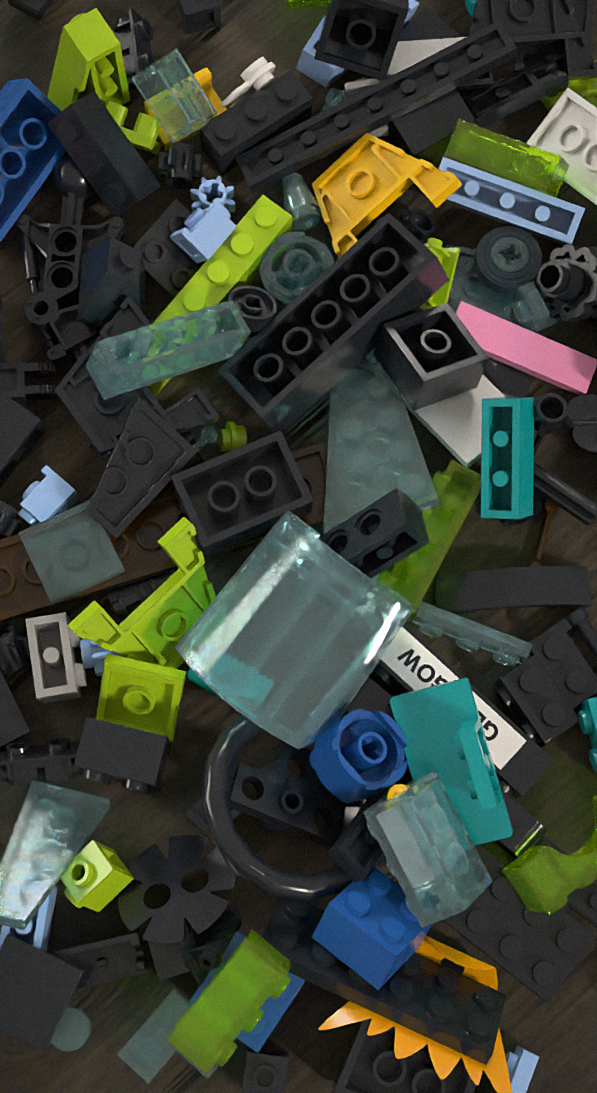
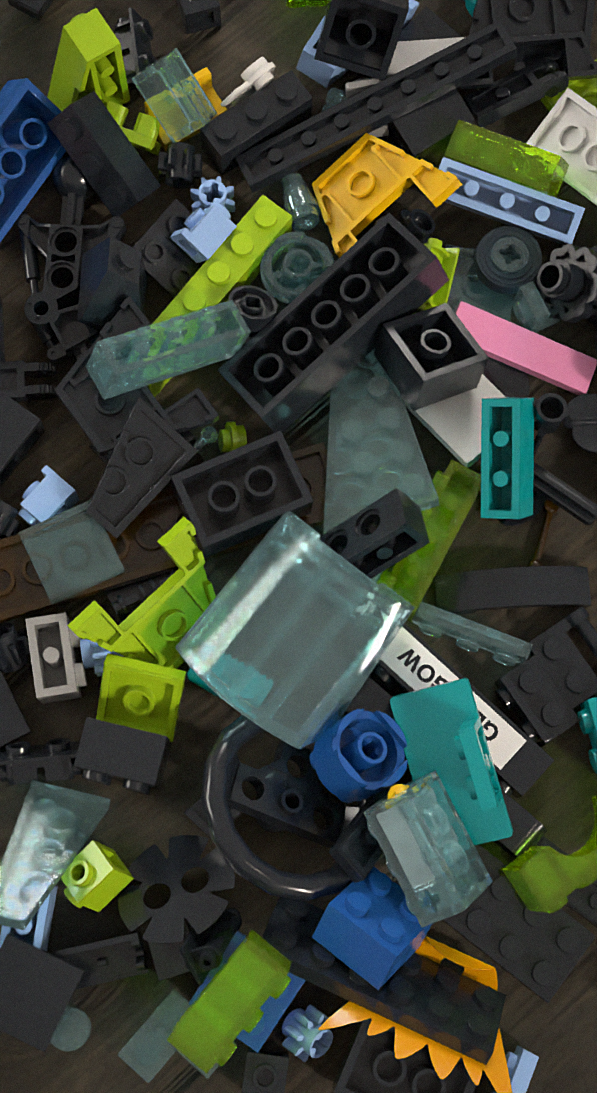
(303, 1033): none -> light blue gear

